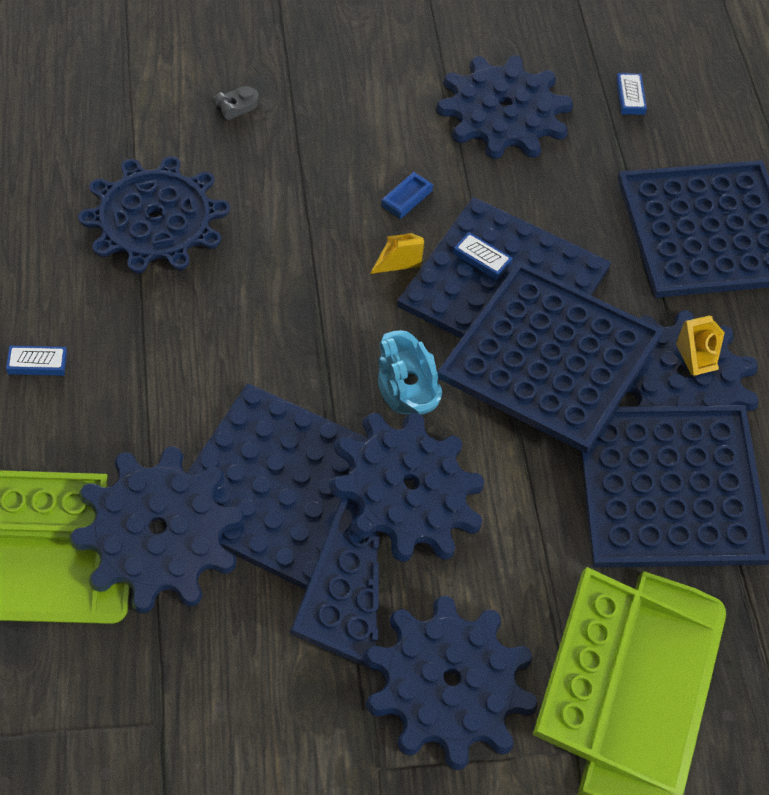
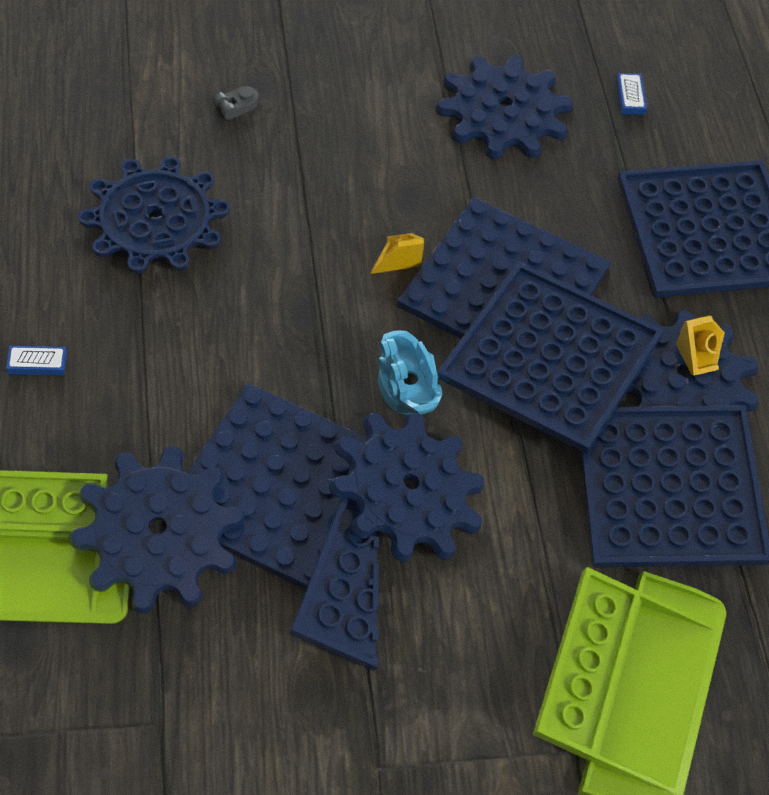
(407, 195): blue tile -> none
(444, 712): dark blue plate -> none
(482, 255): tile -> none

